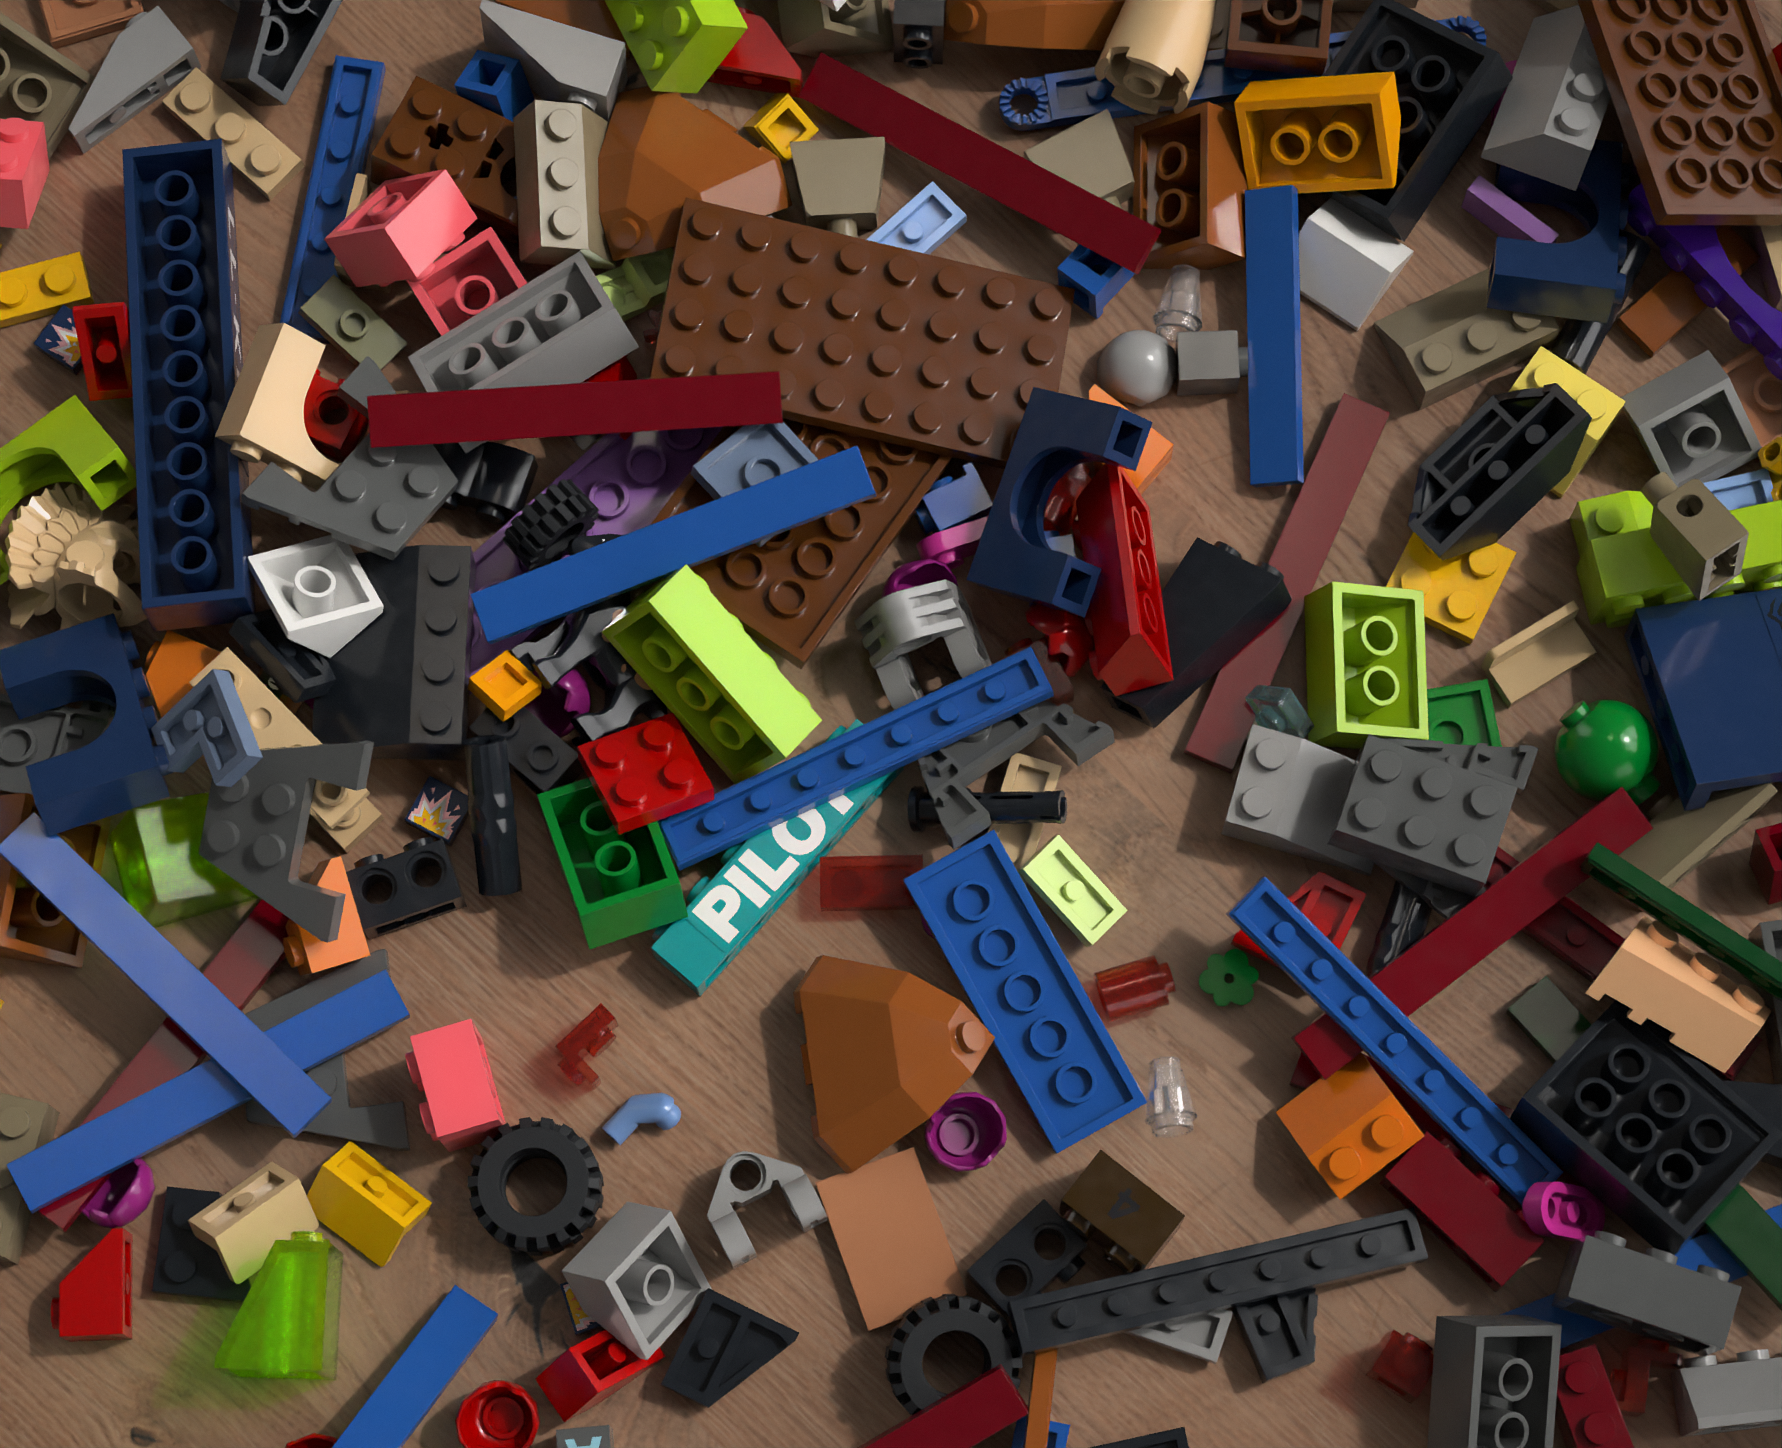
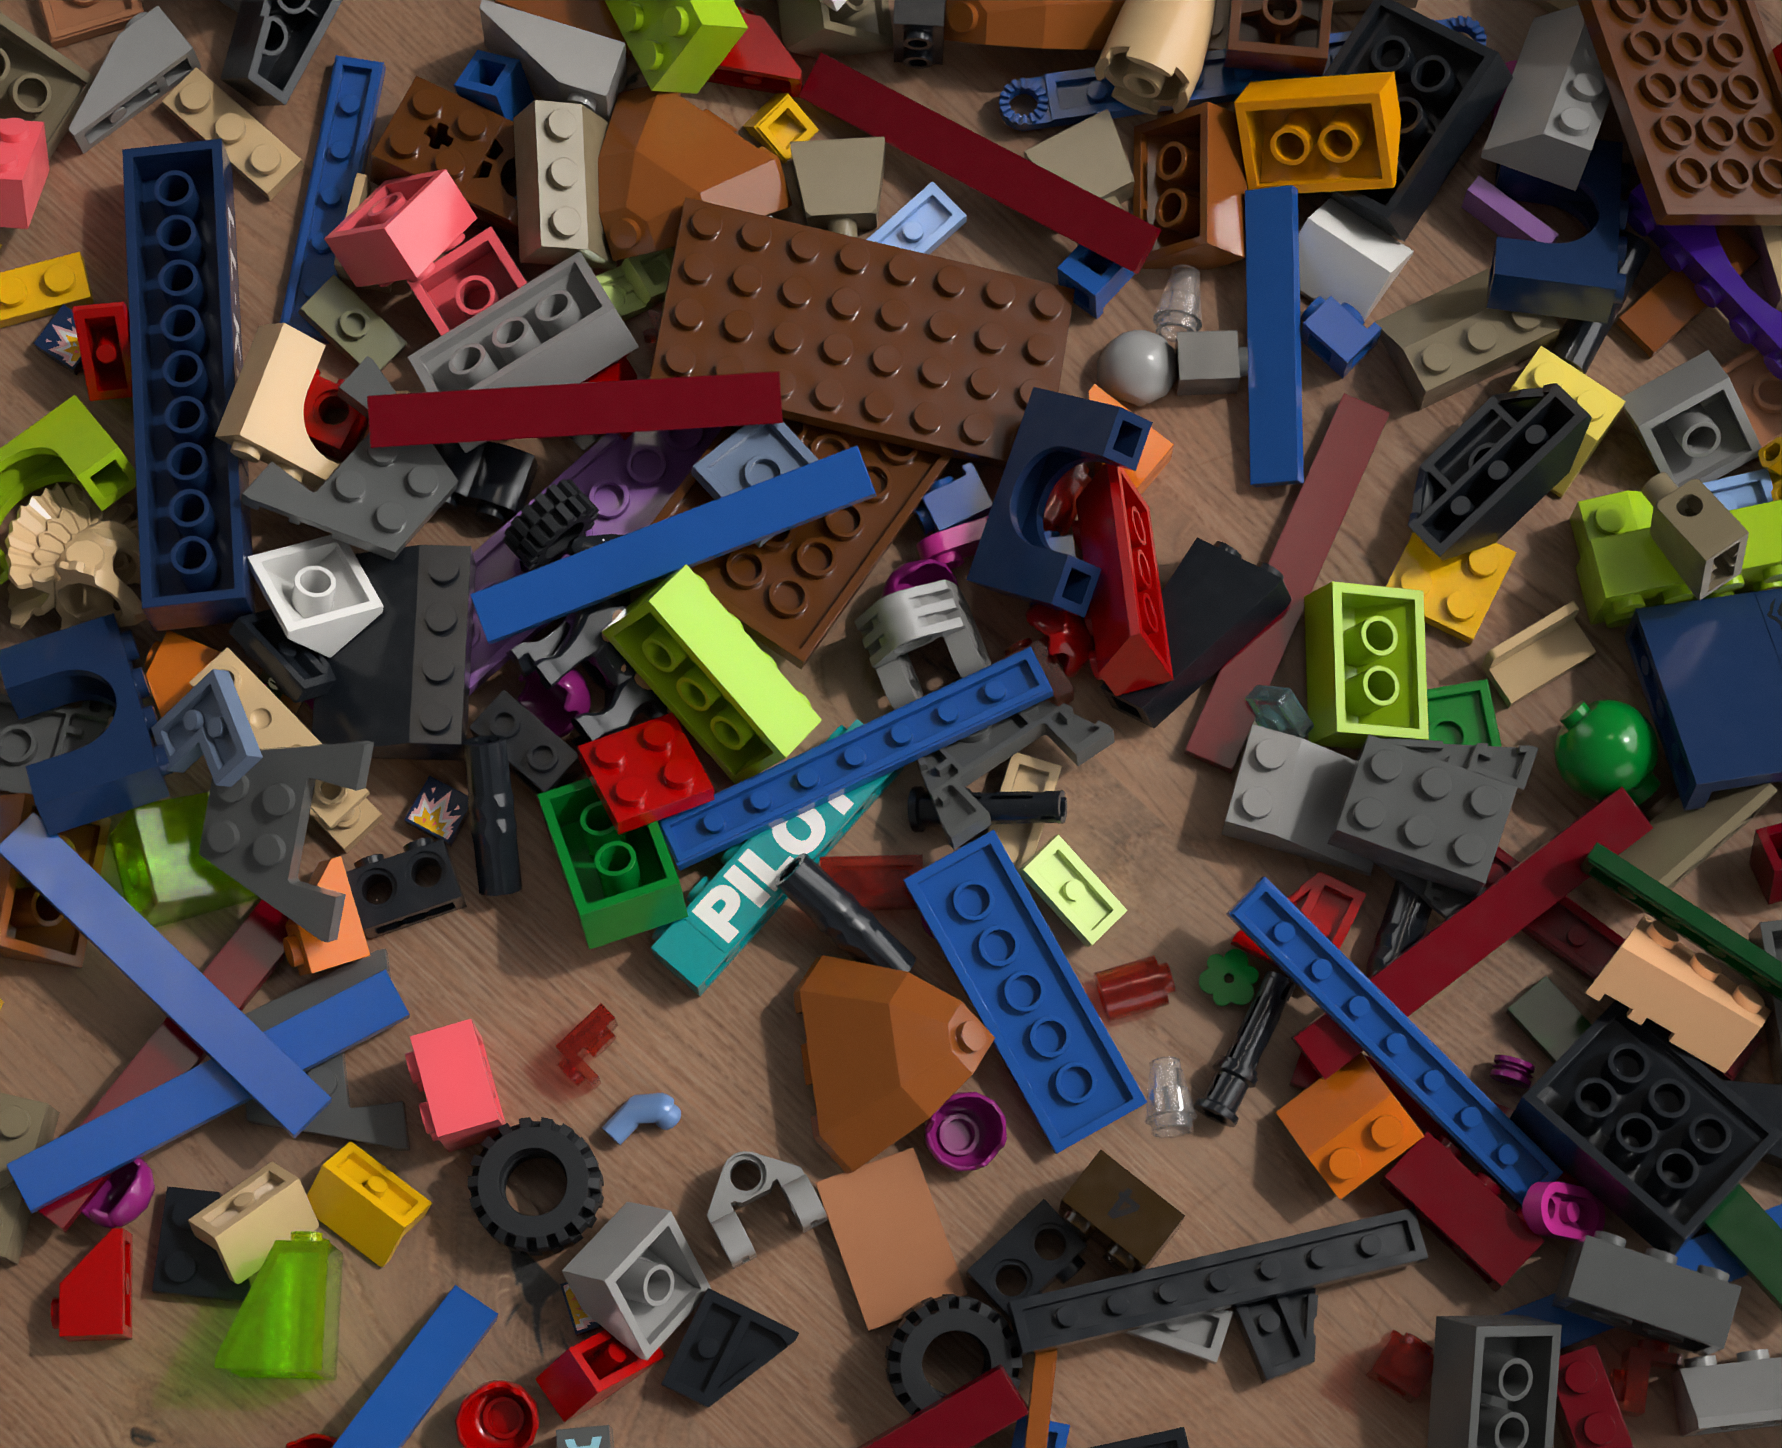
(505, 685): light orange plate -> none
(841, 916): none -> black axle
(1237, 1069): none -> black pin
(1337, 334): none -> blue brick
(1512, 1071): none -> magenta piece

